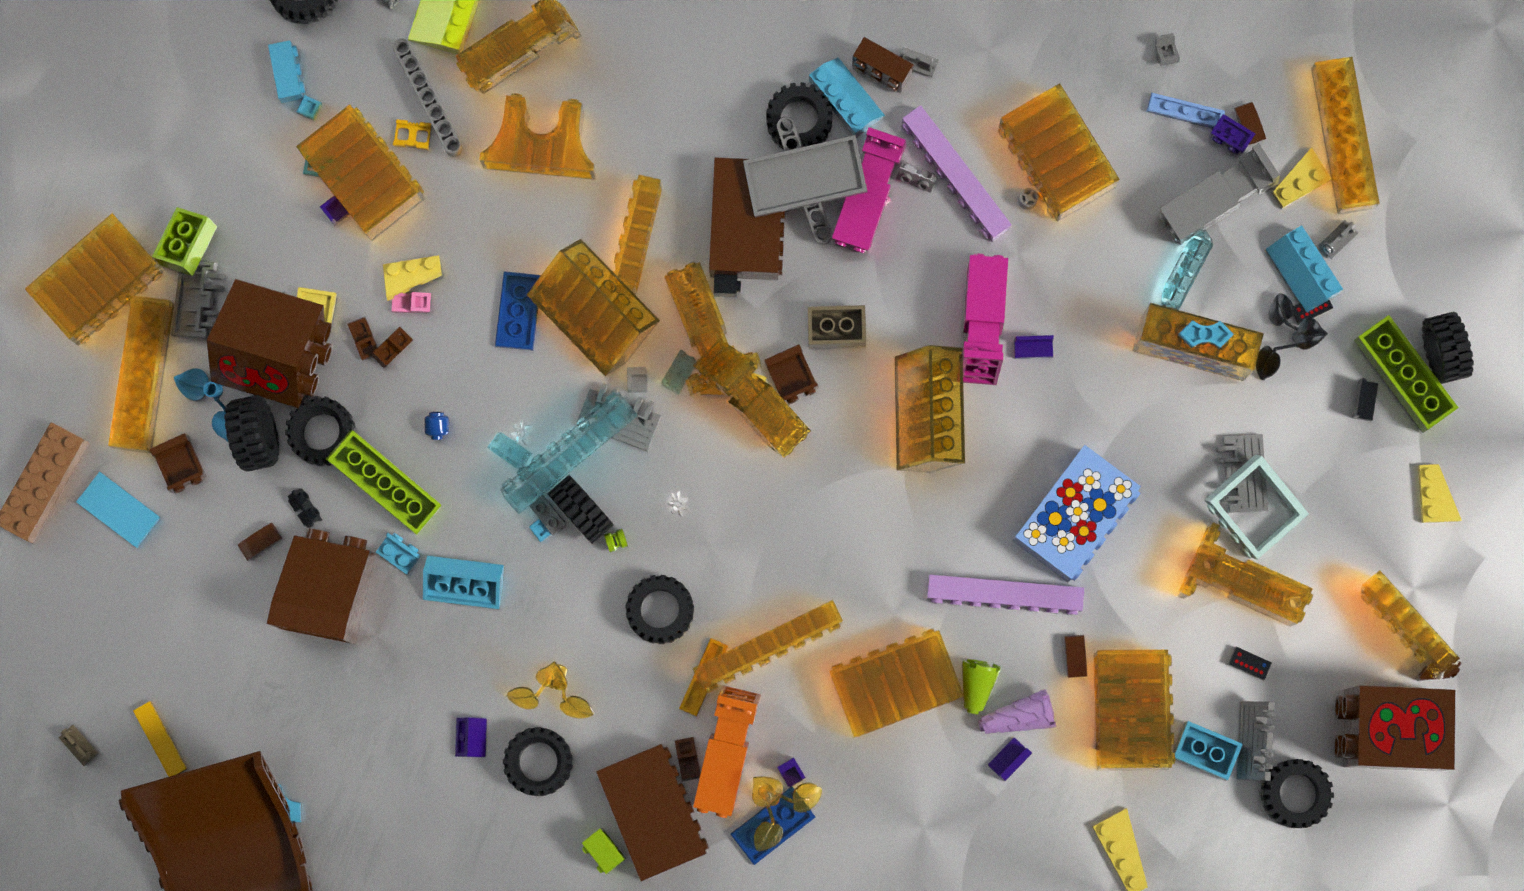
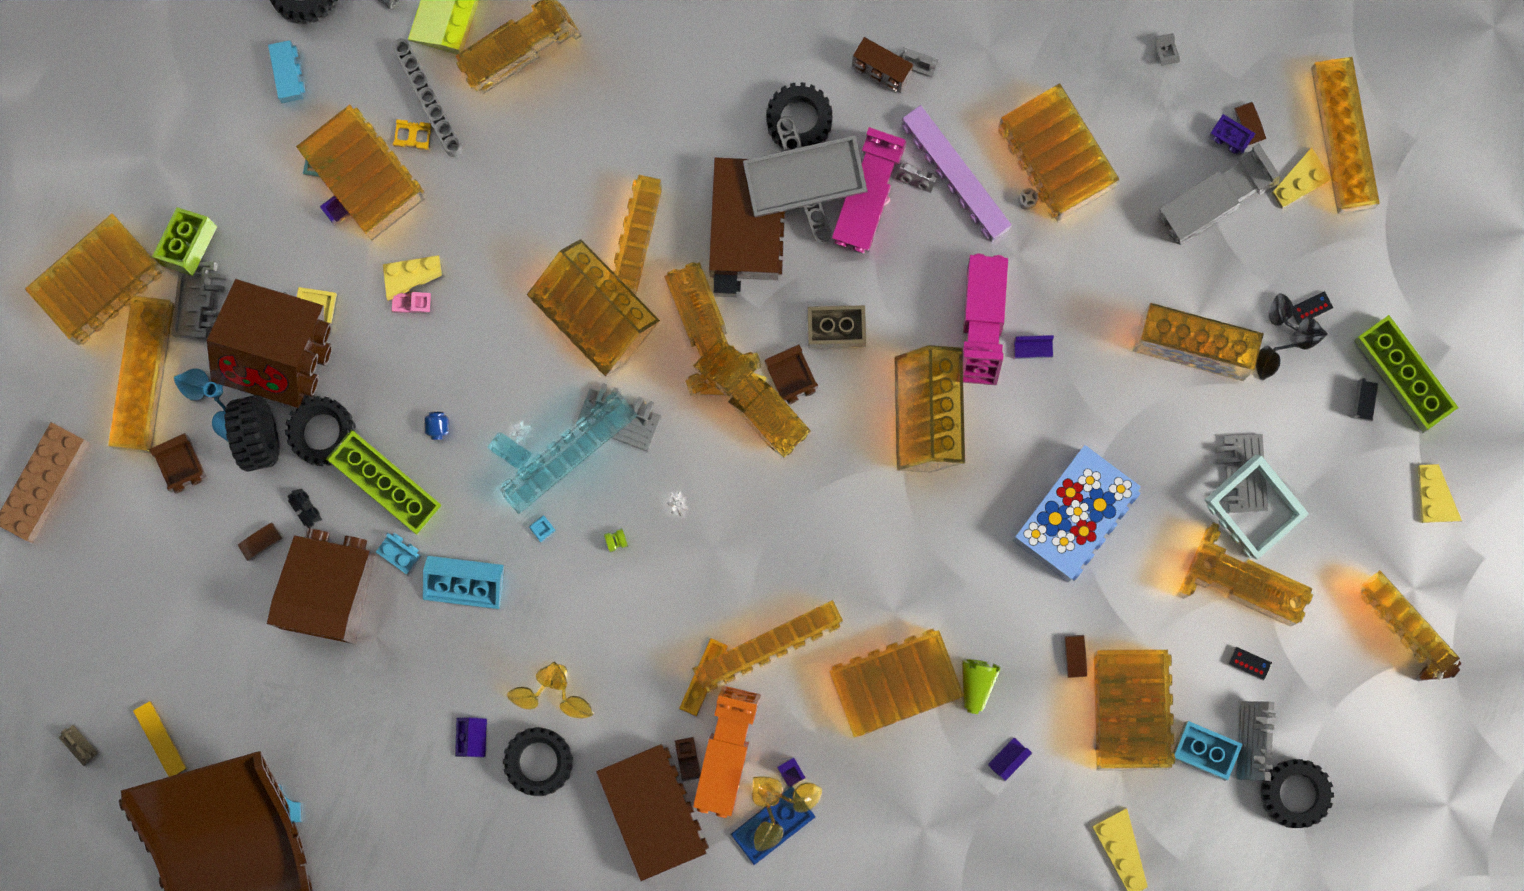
(118, 509): medium azure tile -> none
(309, 107): medium azure tile -> none
(363, 337): reddish brown slope -> none
(391, 347): reddish brown slope -> none
(517, 312): blue tile -> none
(545, 154): clear yellow piece -> none
(548, 515): light grey hinge -> none
(580, 509): black tyre -> none
(603, 851): lime container -> none
(637, 379): light grey panel -> none
(668, 633): black tyre -> none
(679, 372): clear light blue hinge -> none
(846, 96): medium azure slope -> none
(1005, 593): lavender brick -> none
(1022, 715): lavender cone -> none
(1184, 110): light blue tile -> none
(1186, 270): clear light blue brick -> none
(1214, 334): medium azure tile -> none
(1304, 269): medium azure slope -> none
(1338, 238): light grey hinge -> none
(1396, 728): reddish brown brick -> none
(1447, 347): black tyre -> none

